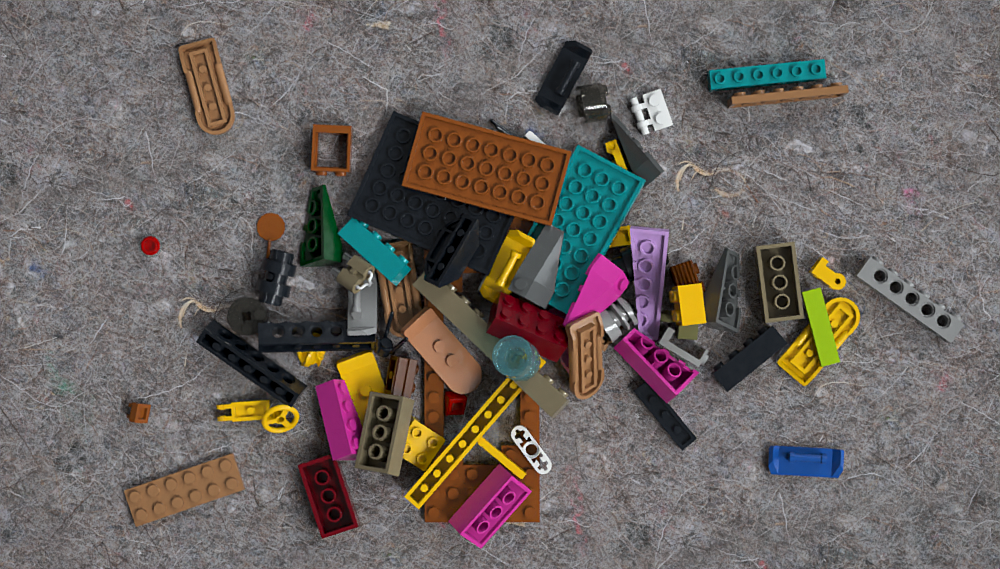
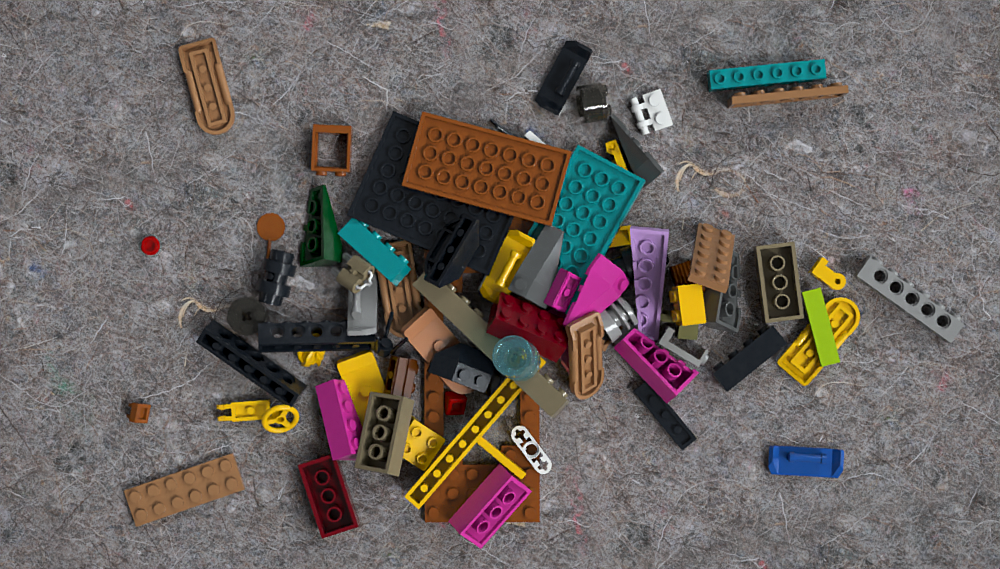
(466, 367): none -> black wedge
(562, 290): none -> dark pink slope
(711, 257): none -> medium nougat plate

